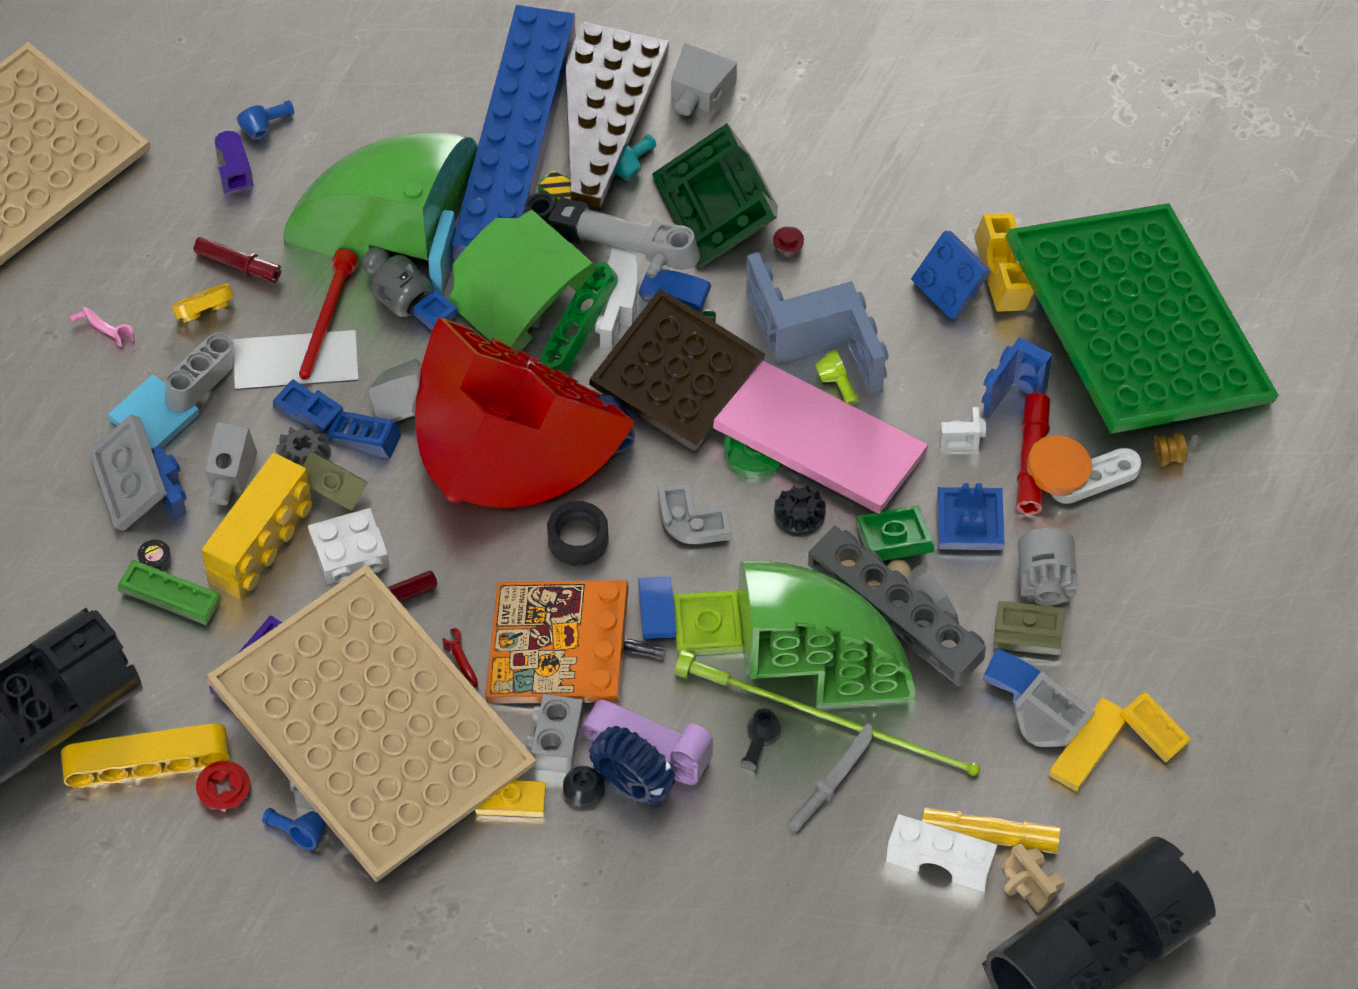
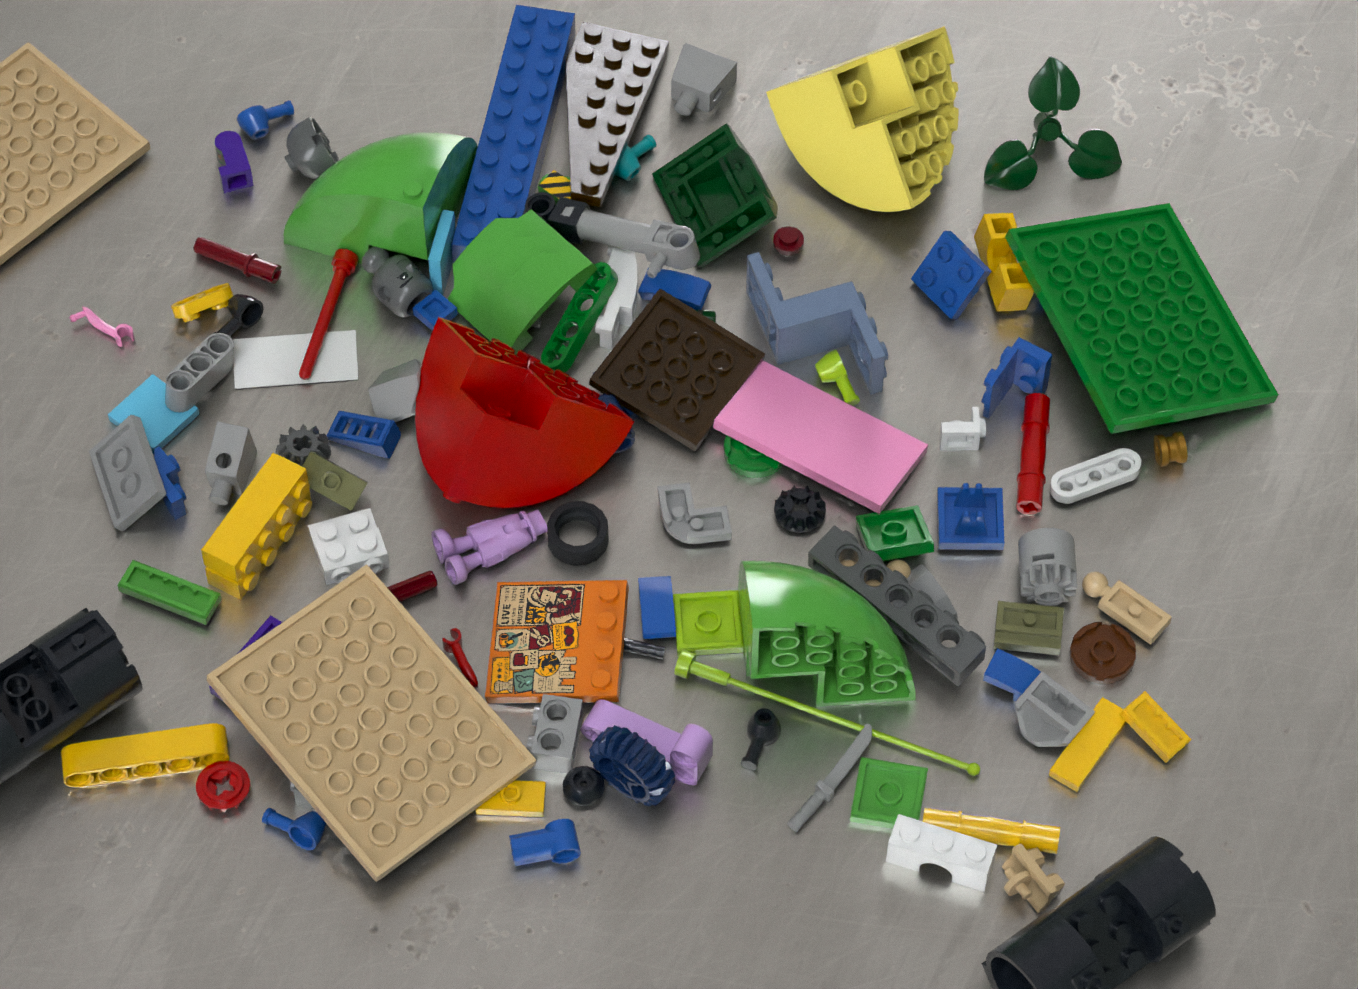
(155, 554): tile -> none
(245, 312): none -> black bar
(307, 407): blue slope -> none
(309, 149): none -> dark grey cylinder
(491, 539): none -> lavender piece
(554, 843): none -> blue piece
(875, 123): none -> light yellow brick
(886, 791): none -> bright green tile
(1050, 90): none -> dark green plant
(1059, 465): orange tile -> none
(1102, 653): none -> reddish brown tile
(1127, 607): none -> tan plate

